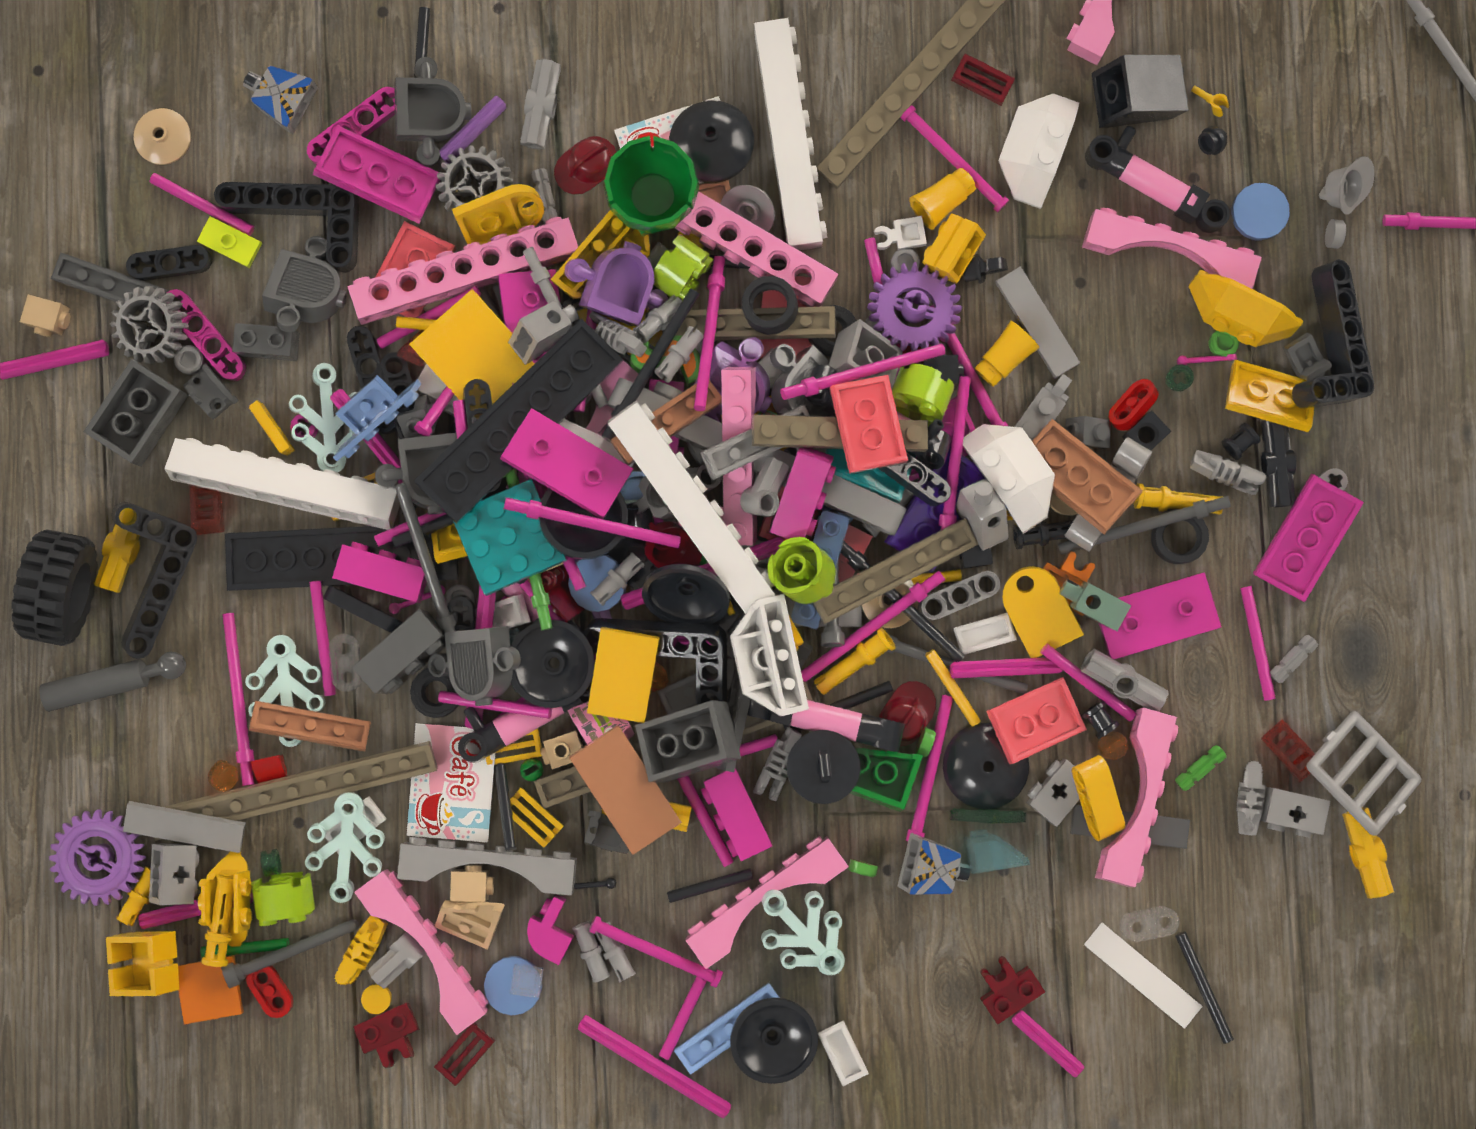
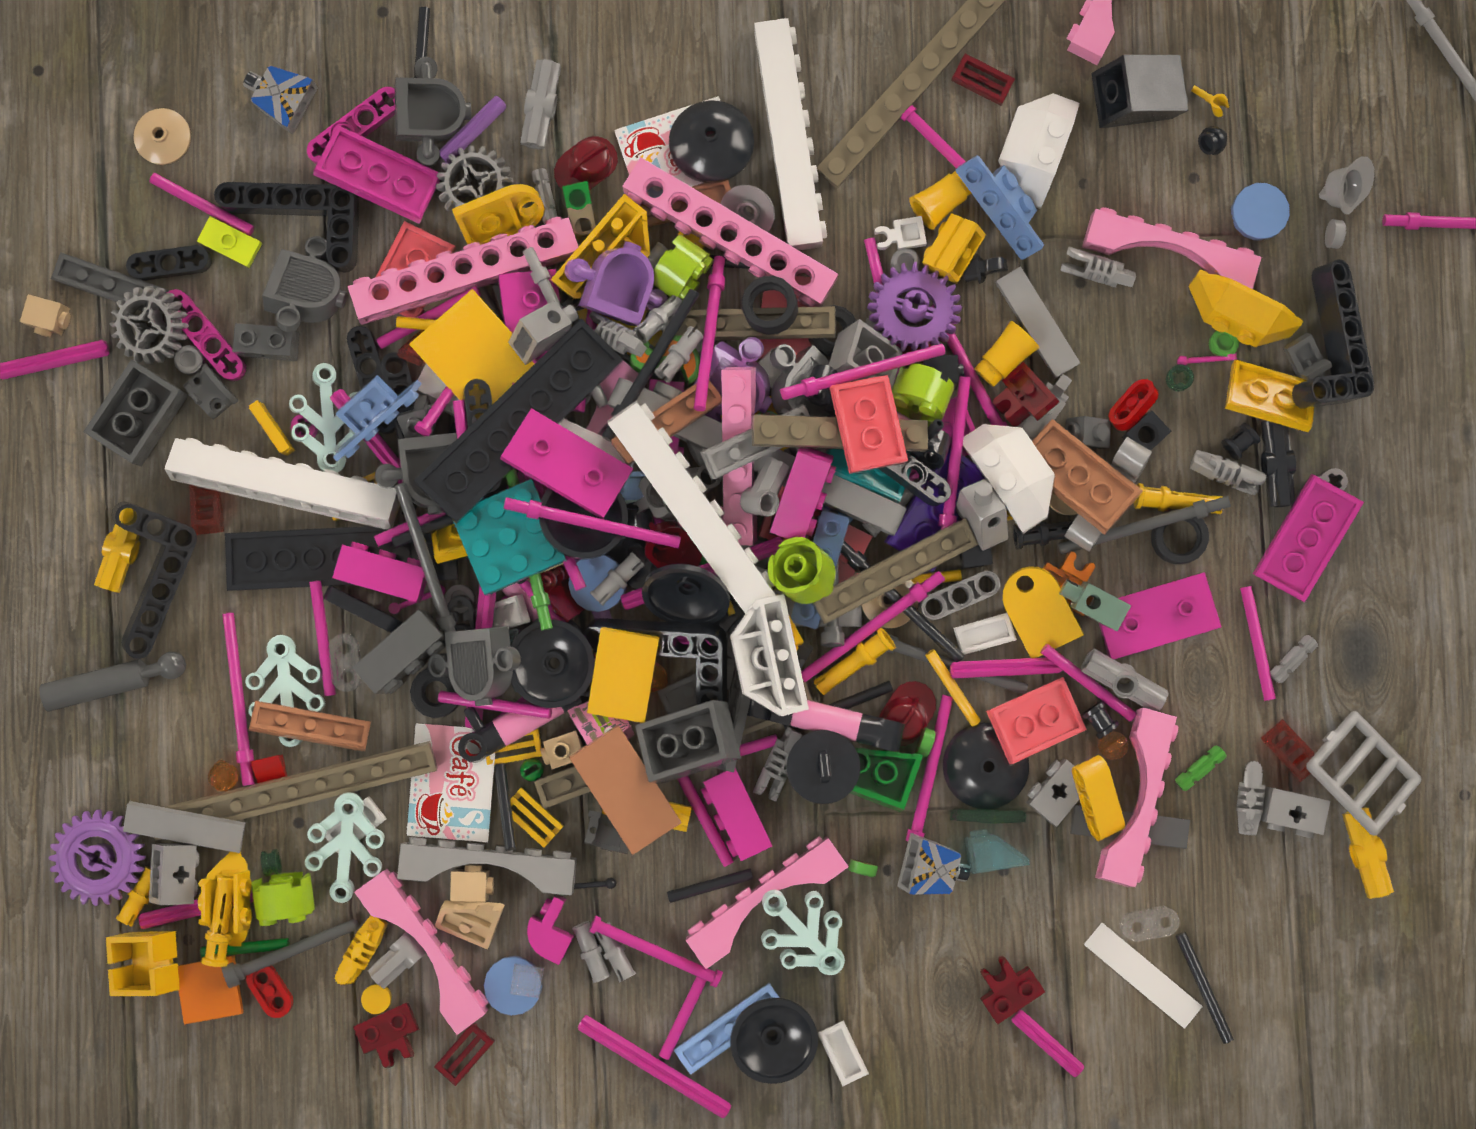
(54, 587): black tyre -> none
(579, 208): none -> leg
(651, 185): green plate -> none
(1004, 204): none -> medium blue bracket
(1024, 395): none -> dark red plate
(1099, 269): none -> light grey hinge
(1186, 201): piece -> none

